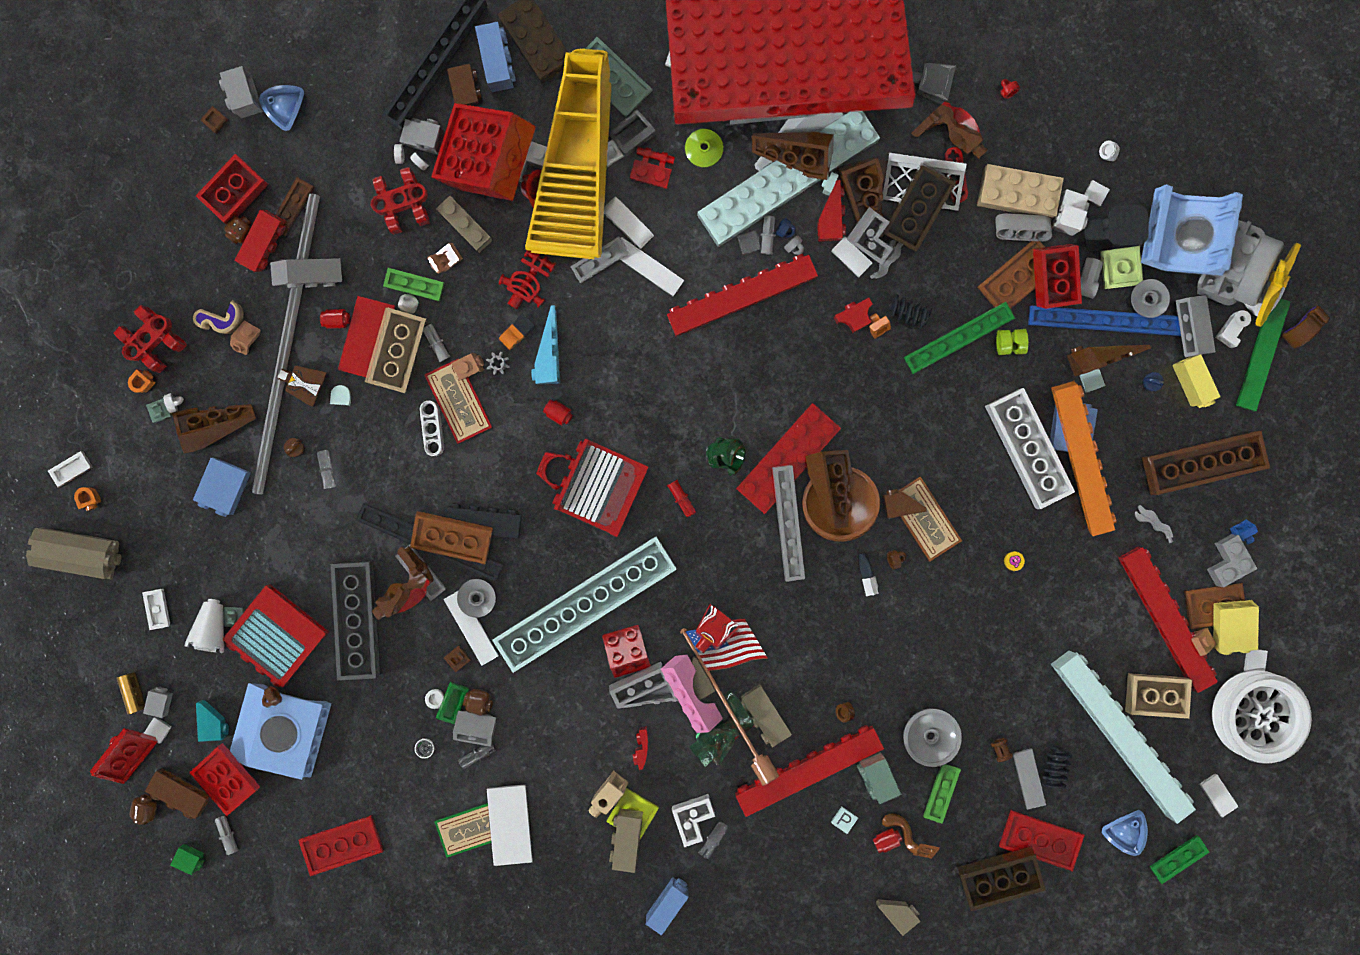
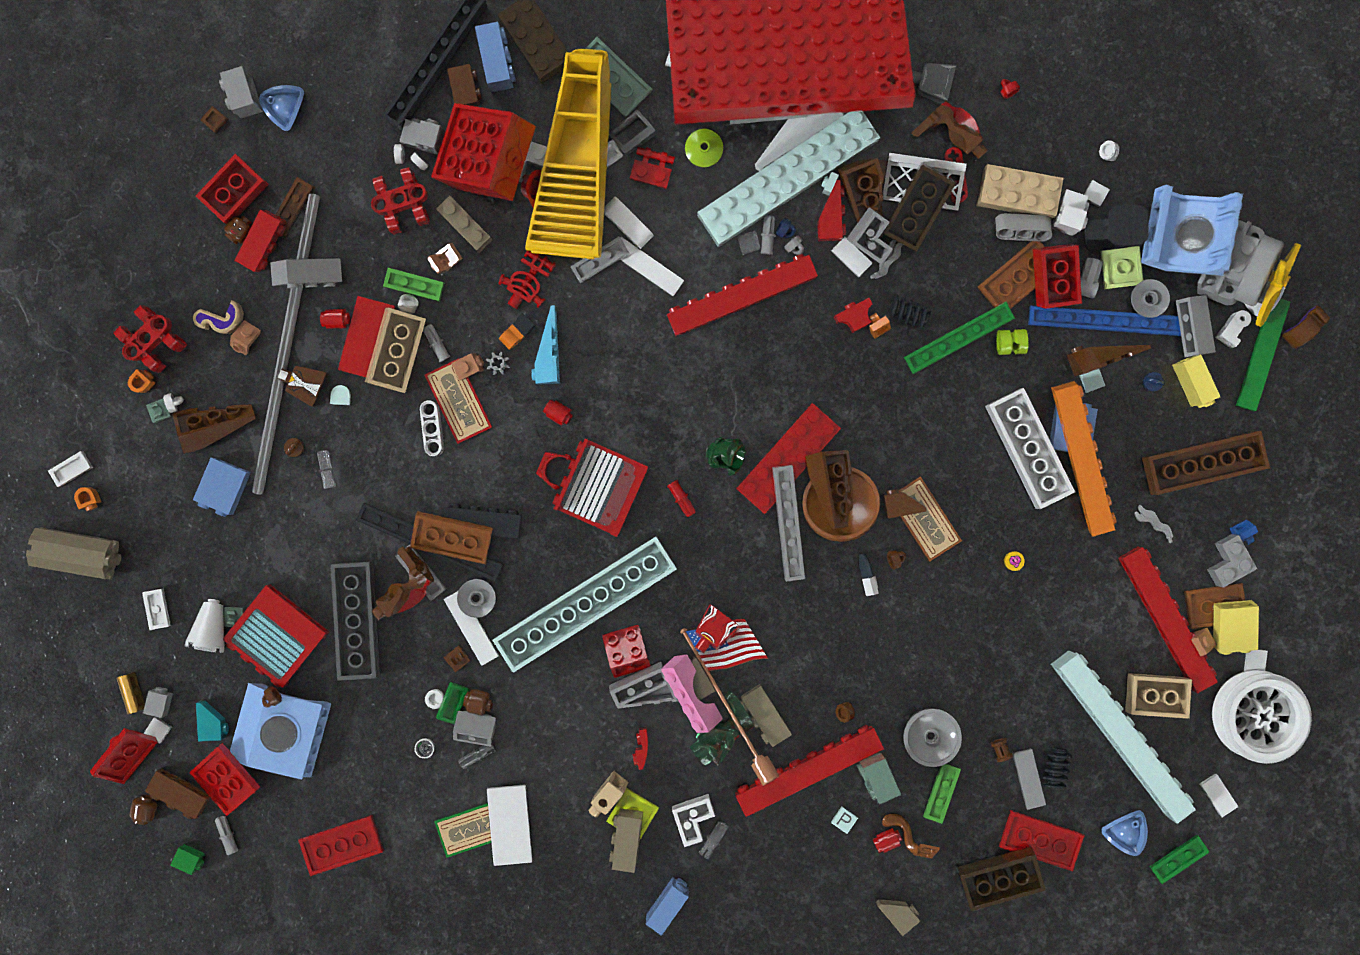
(798, 150): reddish brown wedge -> none

